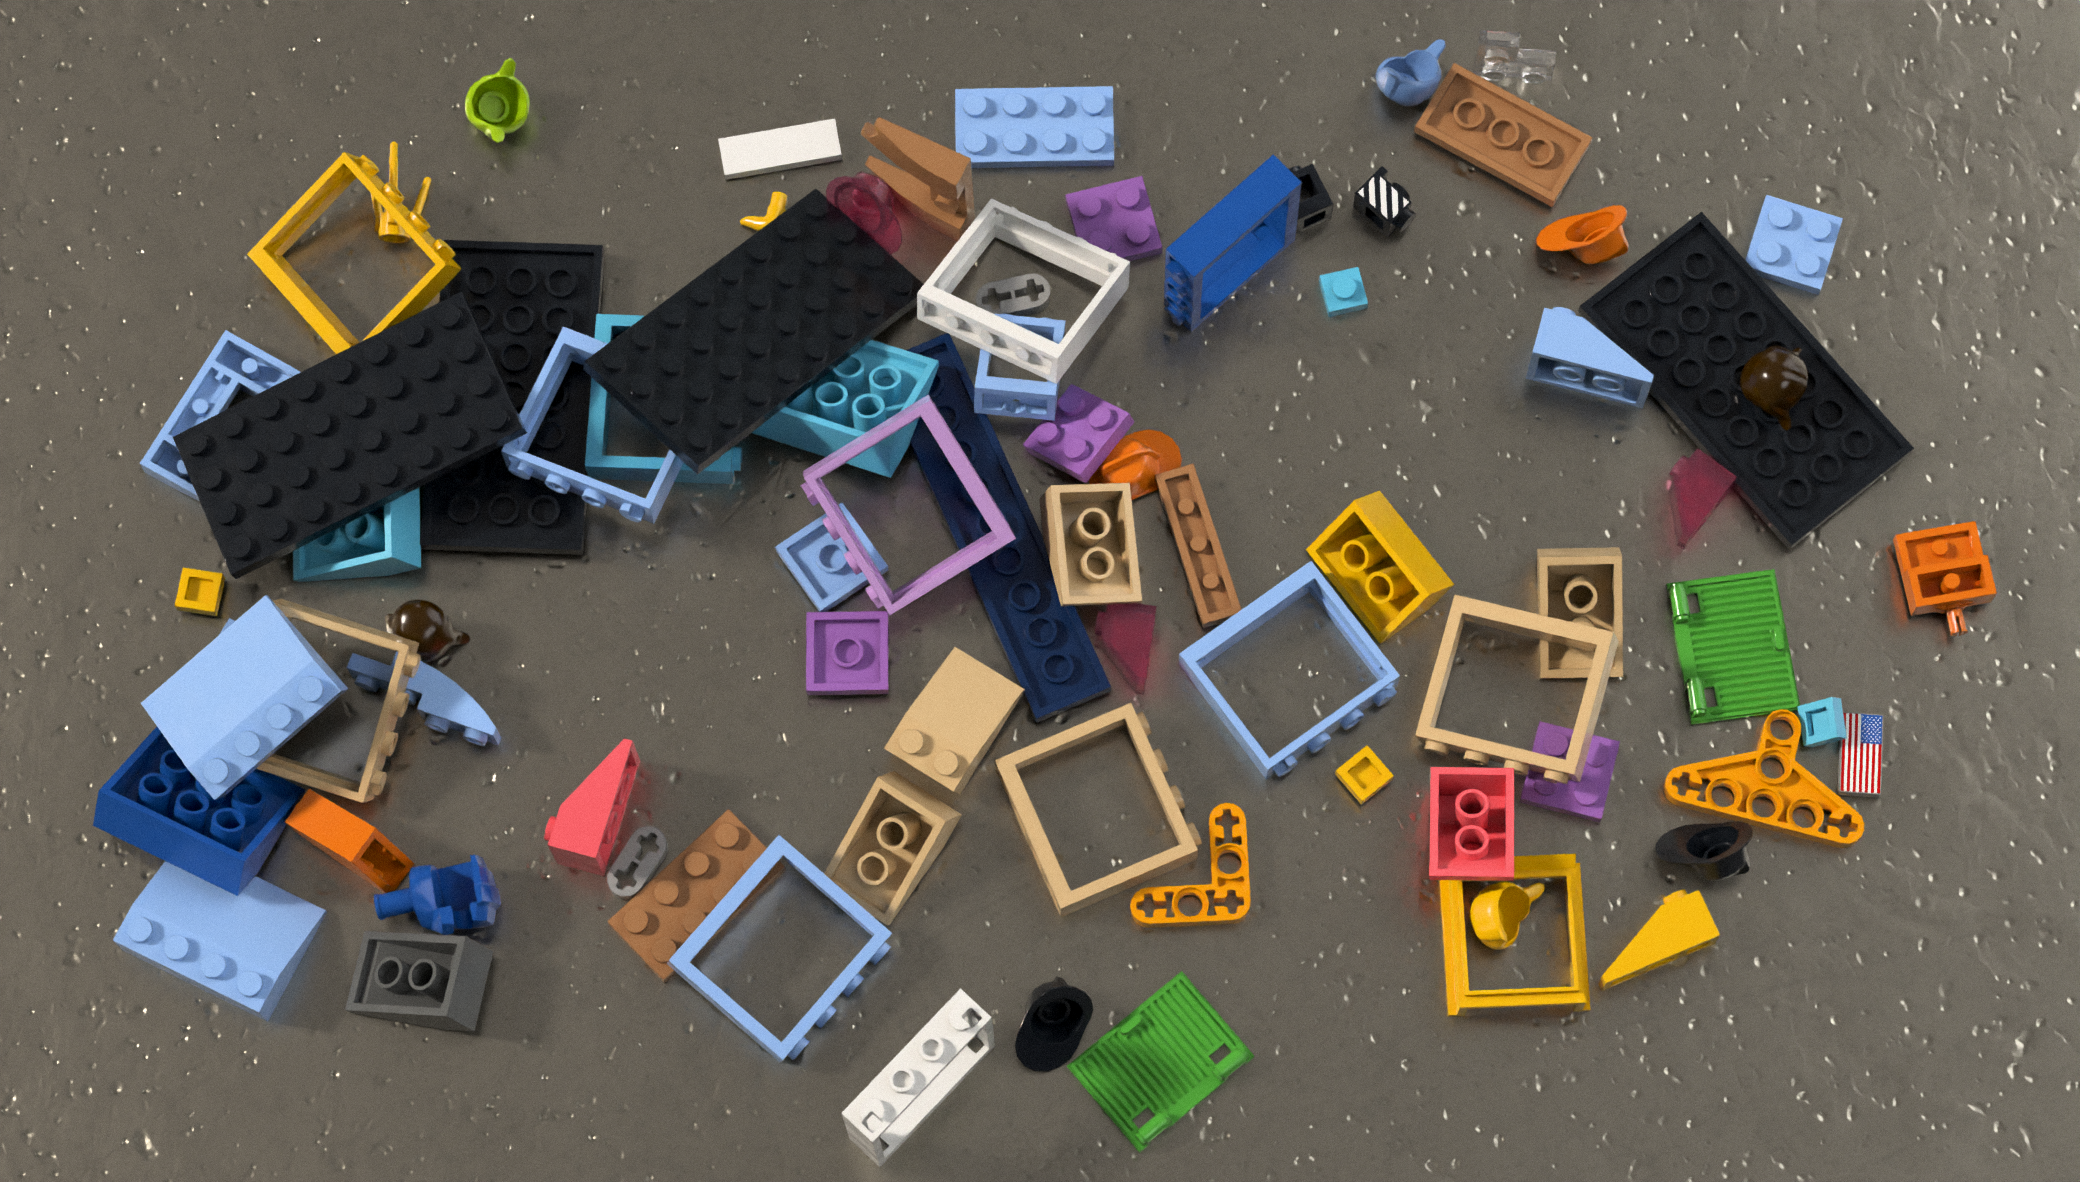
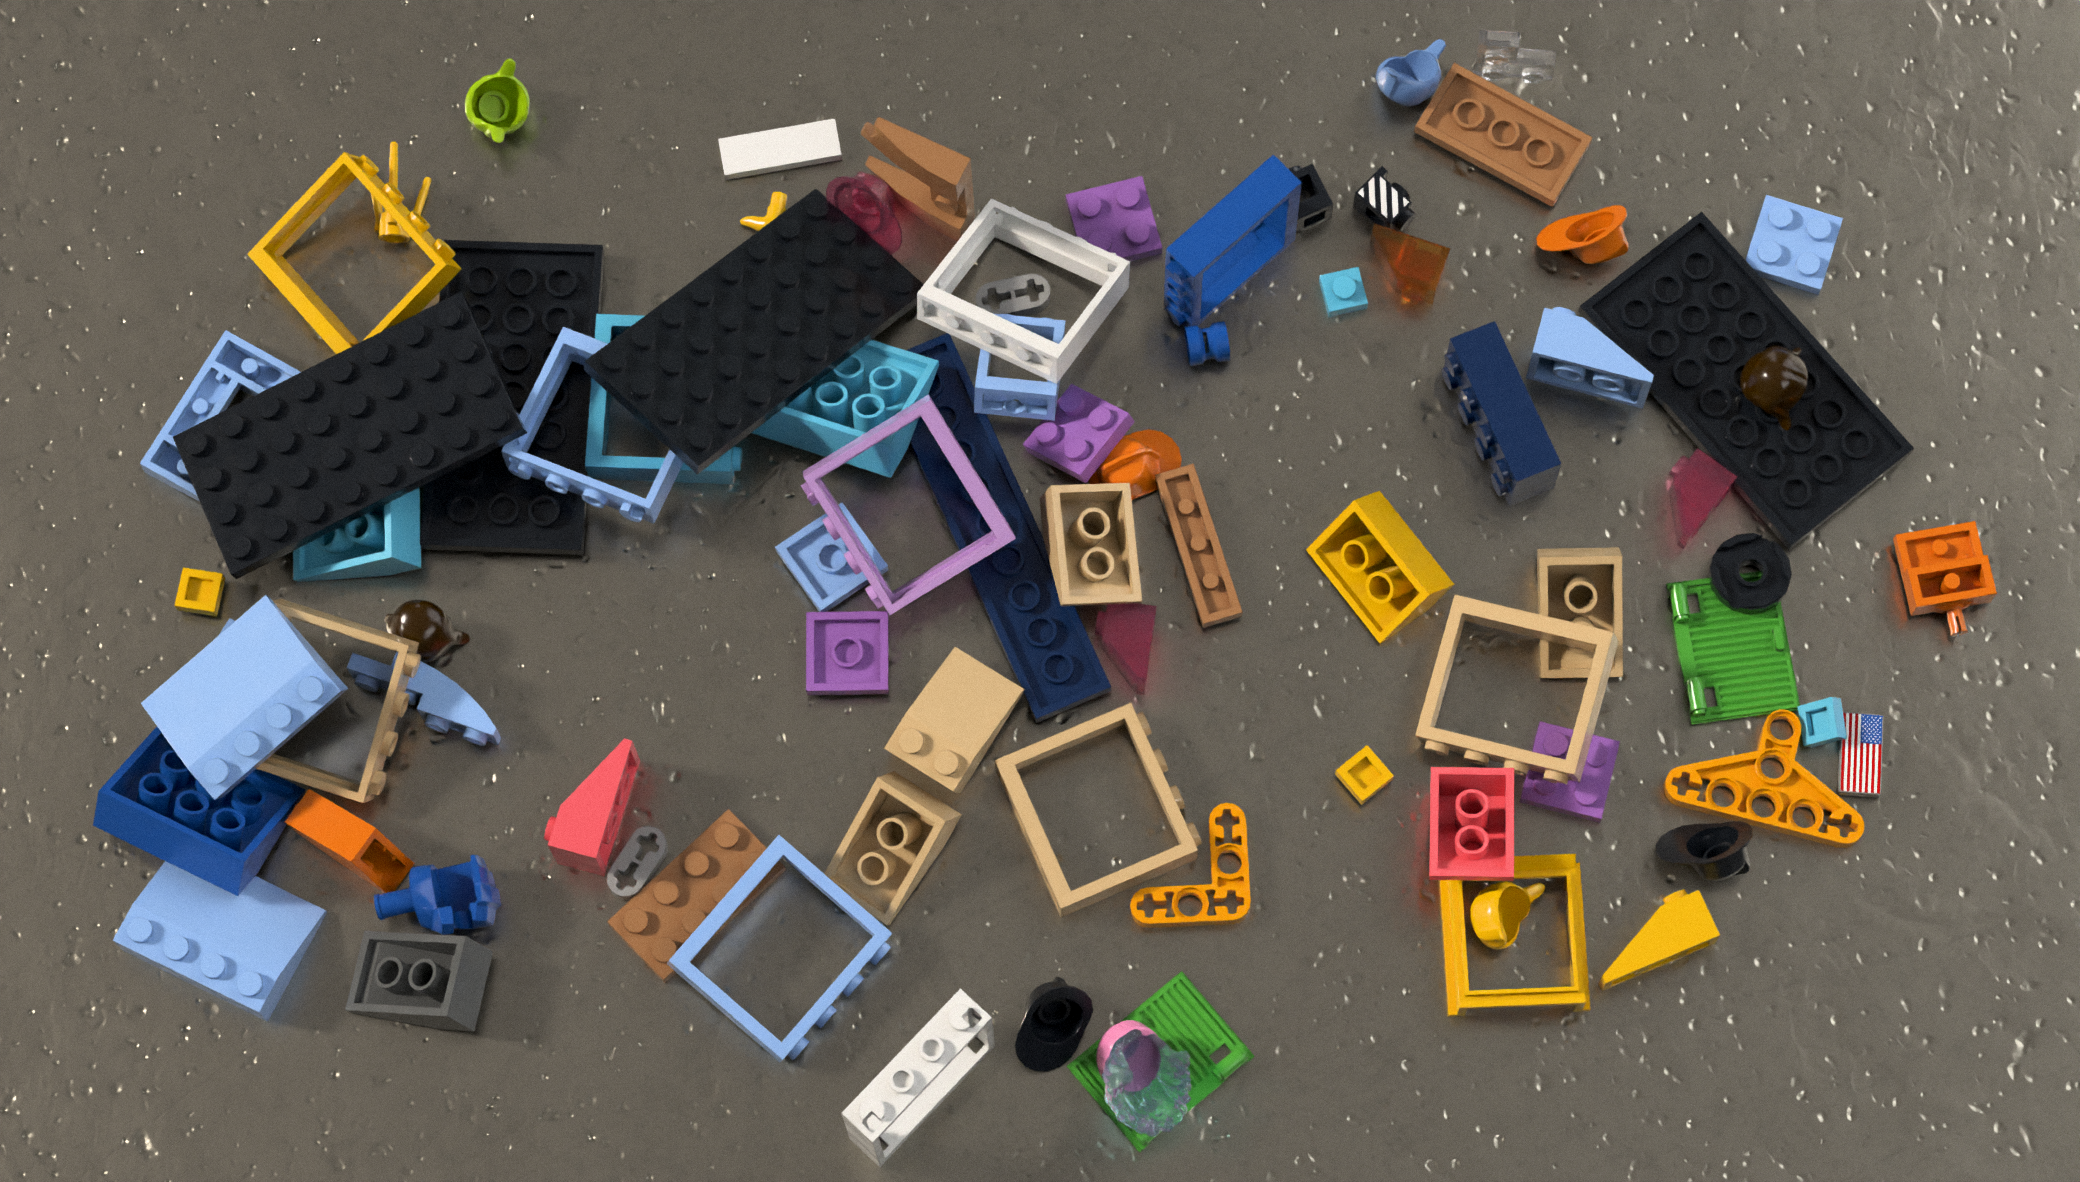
(1035, 126): light blue plate -> none
(1143, 1078): none -> clear light blue hair
(1216, 342): none -> blue wheel
(1252, 617): light blue window -> none
(1410, 263): none -> clear orange slope
(1501, 414): none -> dark blue brick
(1745, 595): none -> black tile

